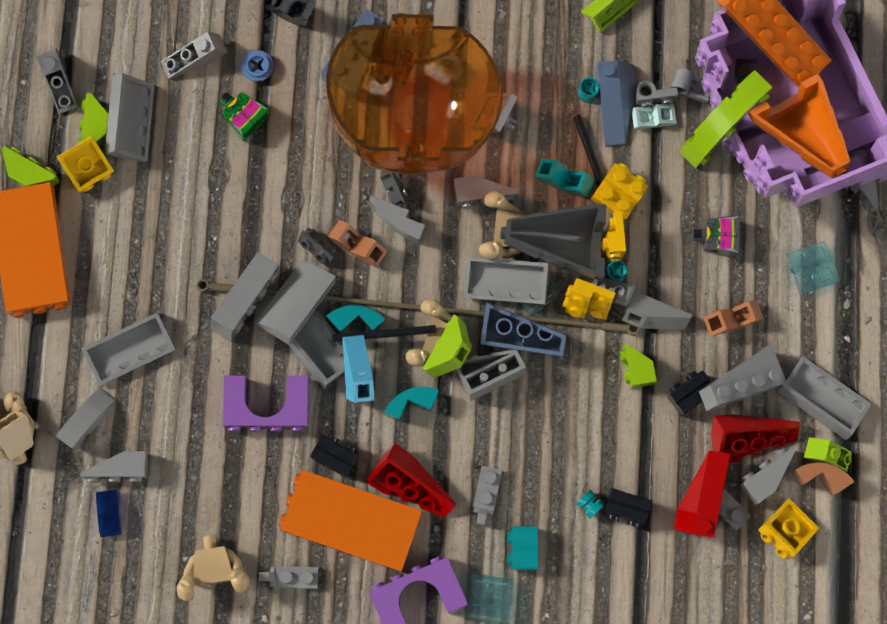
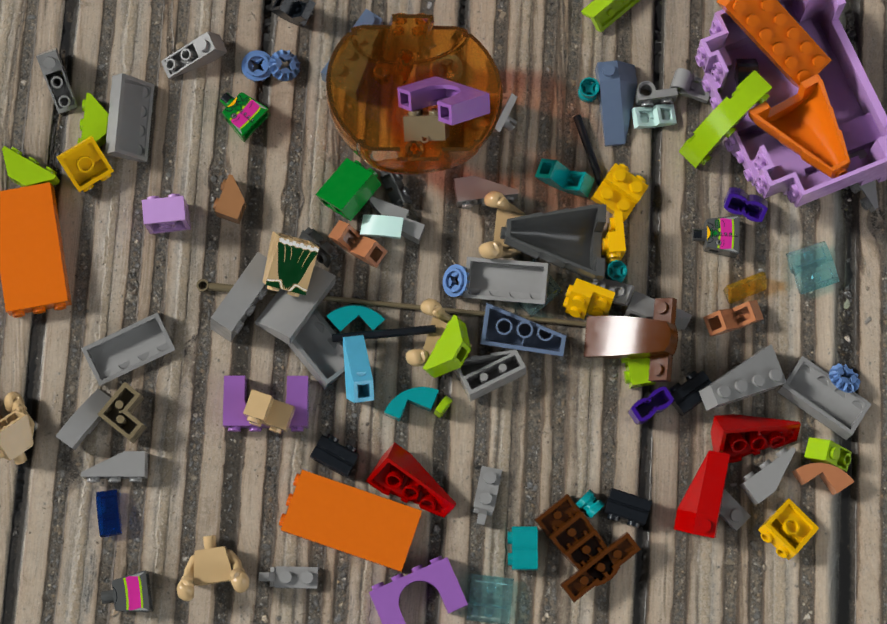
(119, 409): none -> dark tan brick
(130, 593): none -> dark grey torso
(166, 214): none -> lavender brick
(231, 202): none -> medium nougat slope
(267, 411): none -> tan brick
(284, 74): none -> medium blue gear
(289, 264): none -> slope
(349, 188): none -> green brick
(382, 226): none -> light aqua slope
(424, 125): none -> dark tan brick
(443, 406): none -> lime tile
(450, 284): none -> medium blue gear
(454, 101): none -> medium lavender arch
(583, 547): none -> reddish brown slope
(636, 338): none -> reddish brown slope
(647, 407): none -> dark purple brick
(745, 287): none -> clear yellow slope
(751, 206): none -> dark purple brick
(849, 382): none -> medium blue gear

